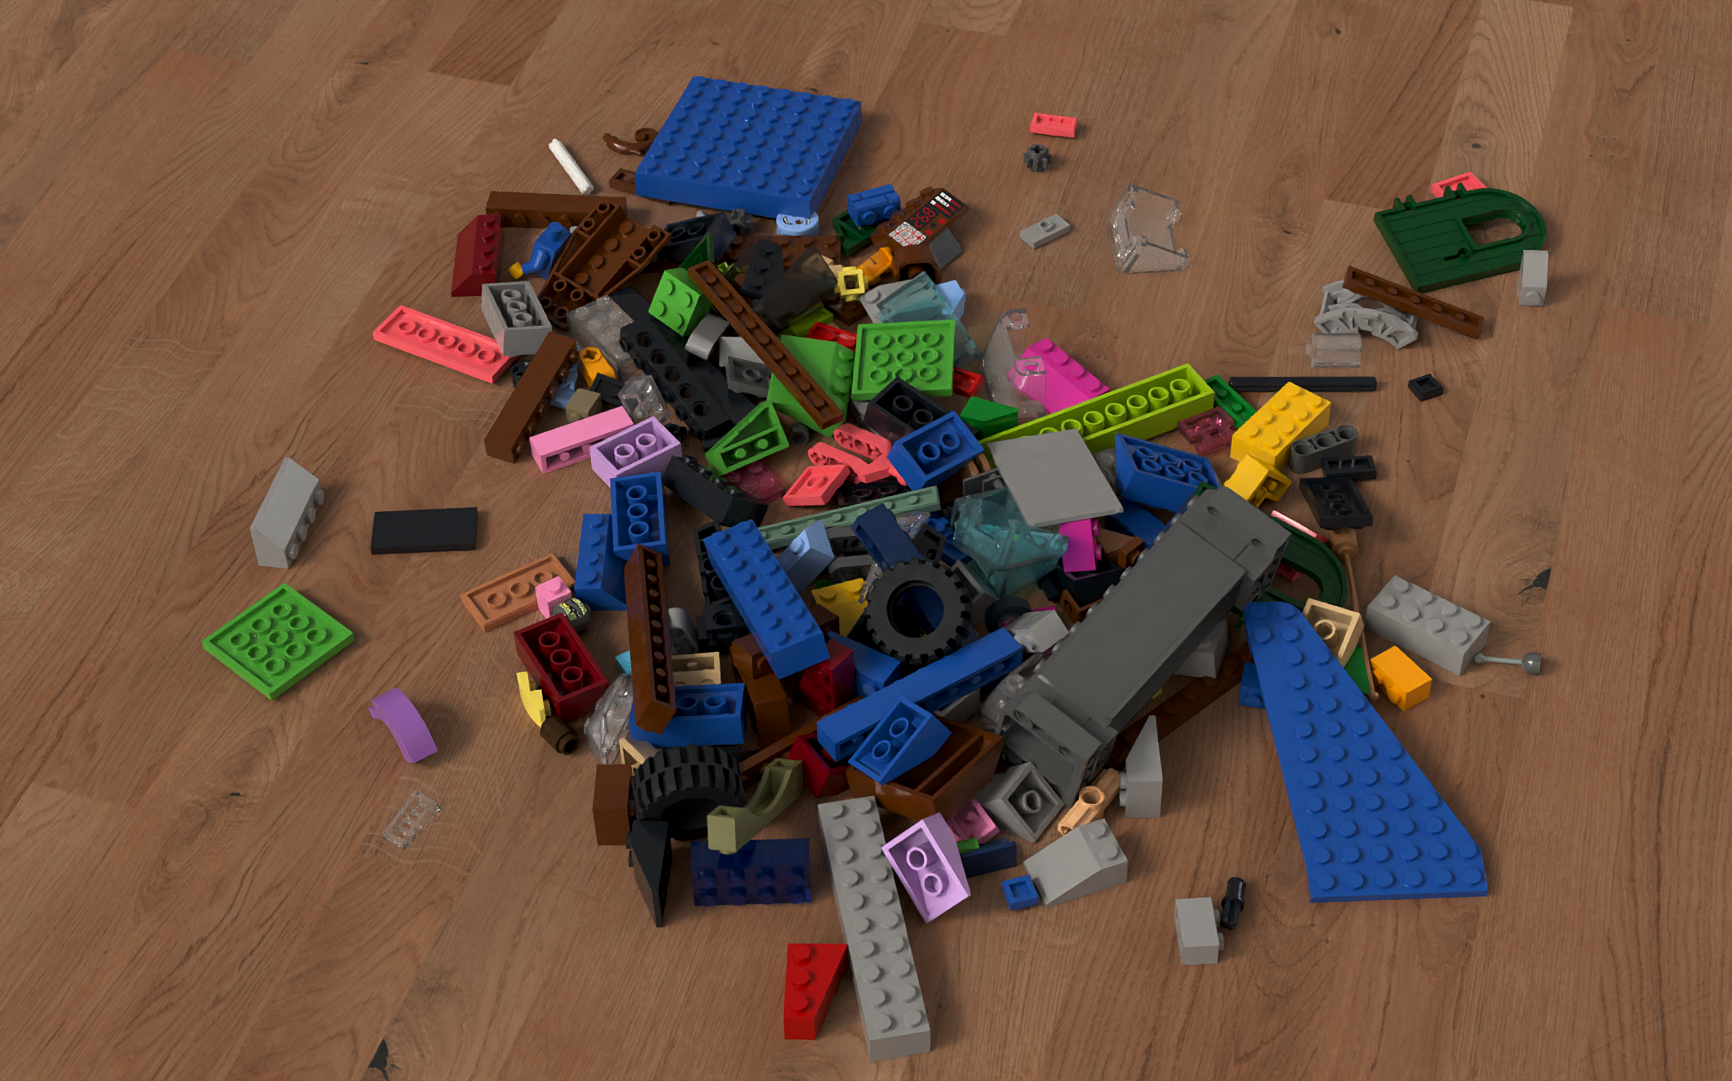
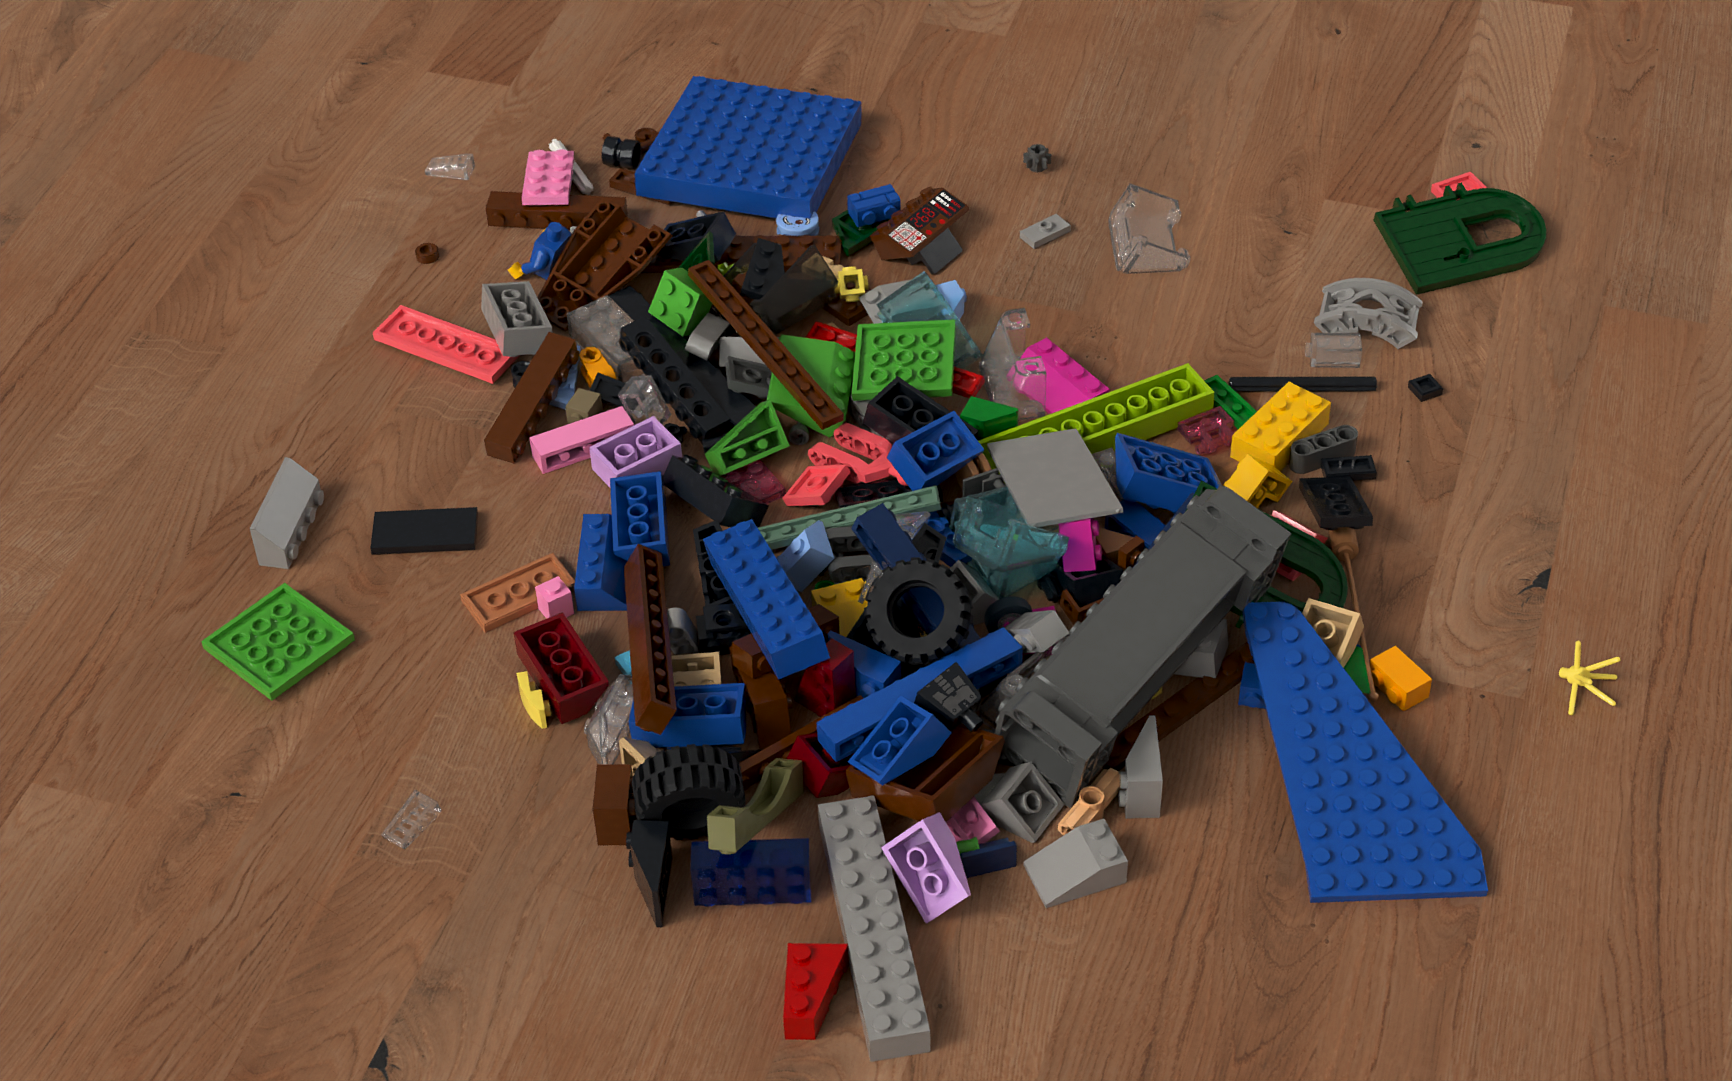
(404, 723): medium lavender arch -> none
(427, 253): none -> reddish brown tile
(451, 166): none -> clear slope
(478, 255): dark red slope -> none
(548, 177): none -> bright pink plate
(559, 735): dark brown brick -> none
(576, 613): dark grey head -> none
(617, 152): none -> black wheel
(740, 221): dark grey gear -> none
(802, 327): lime plate -> none
(882, 261): light orange hinge -> none
(912, 261): reddish brown brick -> none
(952, 699): none -> torso
(1019, 892): blue plate -> none
(1054, 125): coral plate -> none
(1197, 931): light grey brick -> none
(1232, 903): black axle -> none
(1413, 302): reddish brown plate -> none
(1427, 625): light grey brick -> none
(1530, 662): hinge -> none
(1532, 278): light grey slope -> none
(1581, 676): none -> light yellow plant

